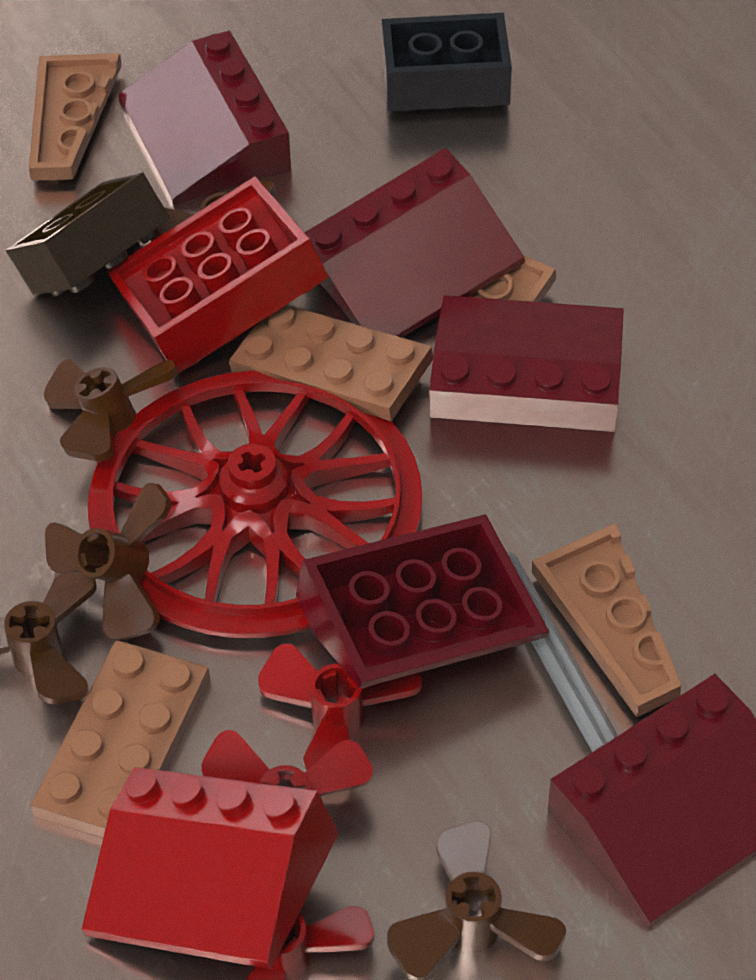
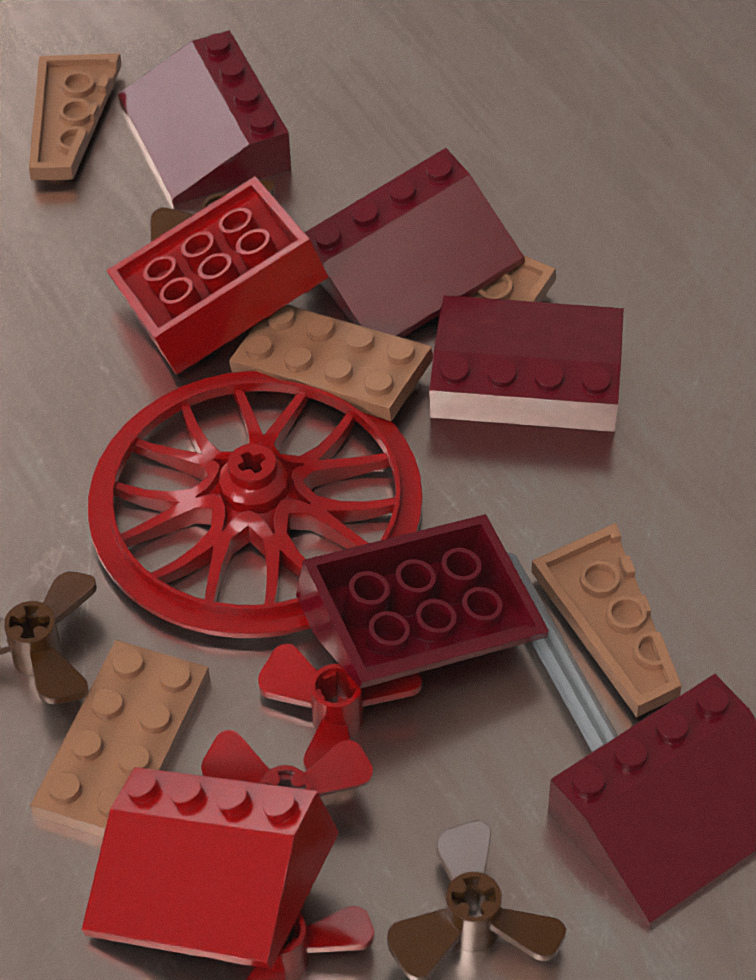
(89, 235): dark brown brick -> none
(103, 404): reddish brown piece -> none
(116, 559): reddish brown piece -> none
(446, 61): black brick -> none

